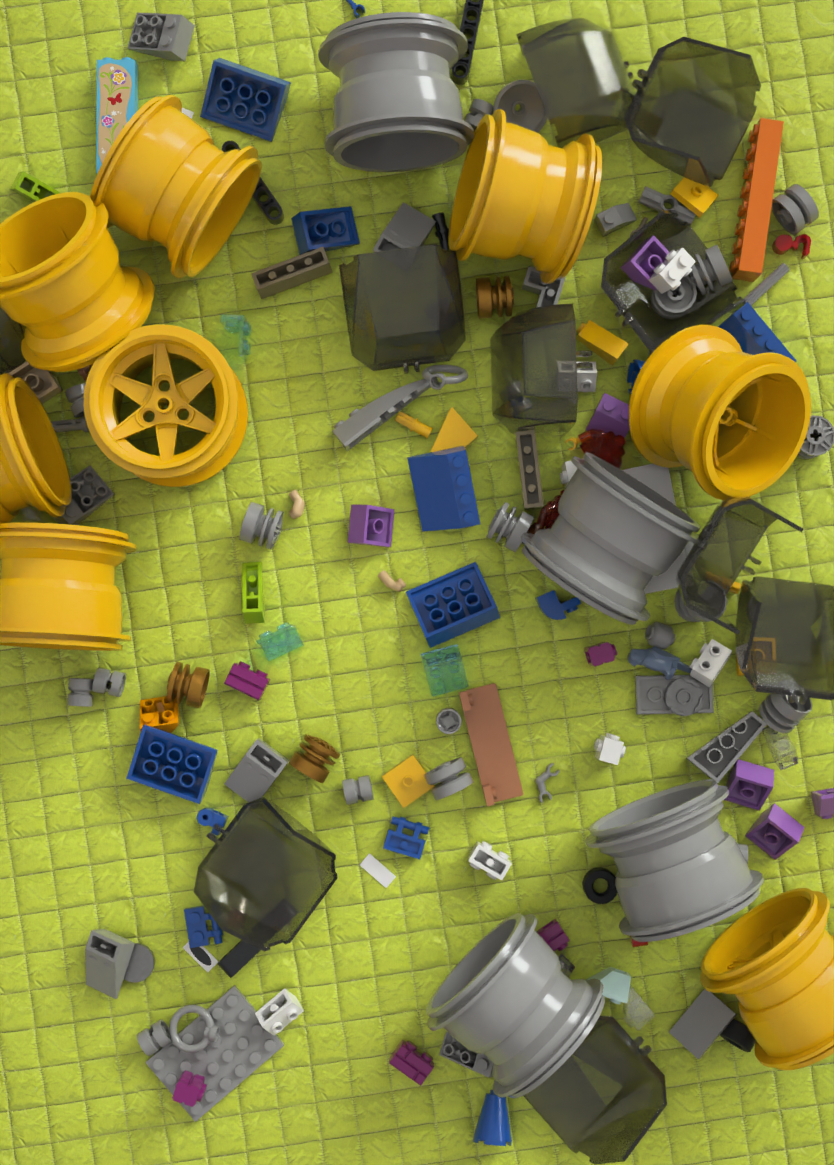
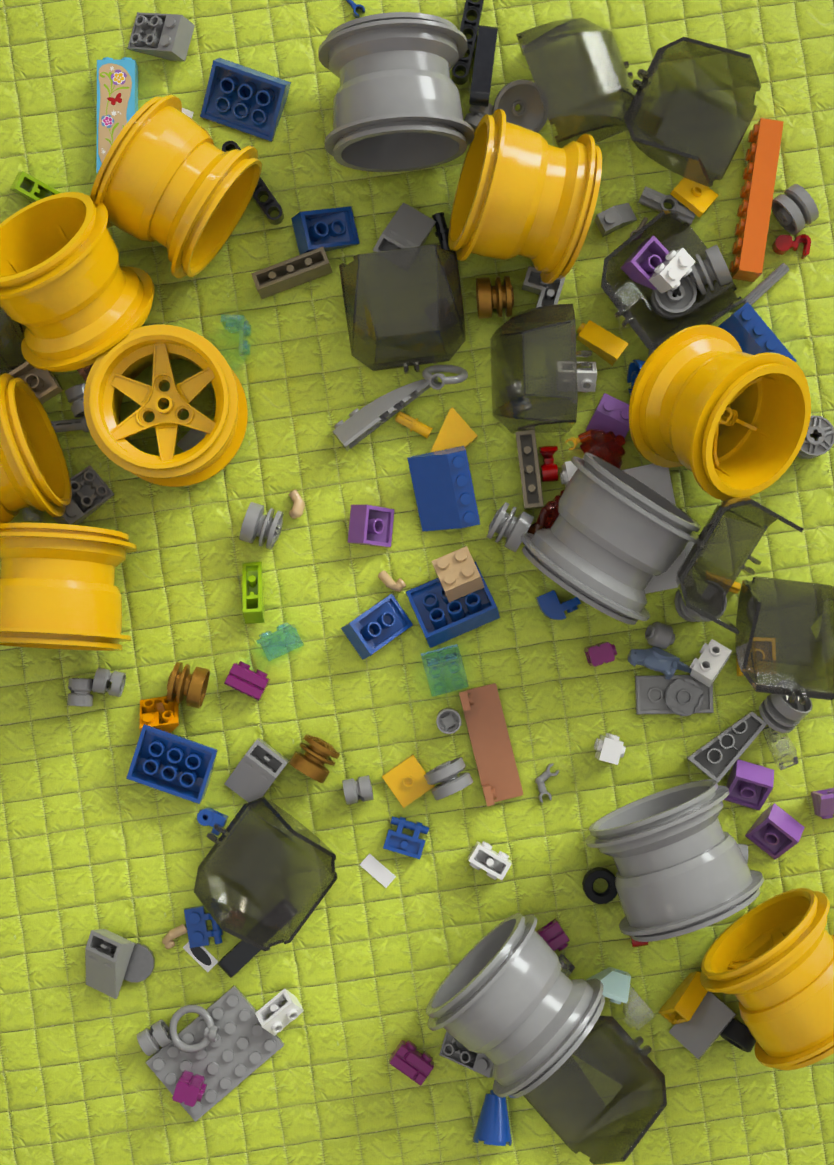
(172, 934): none -> tan arm
(191, 439): none -> white sticker
(377, 626): none -> blue slope
(458, 574): none -> tan brick
(483, 66): none -> black beam
(549, 470): none -> red leg
(684, 1000): none -> yellow slope

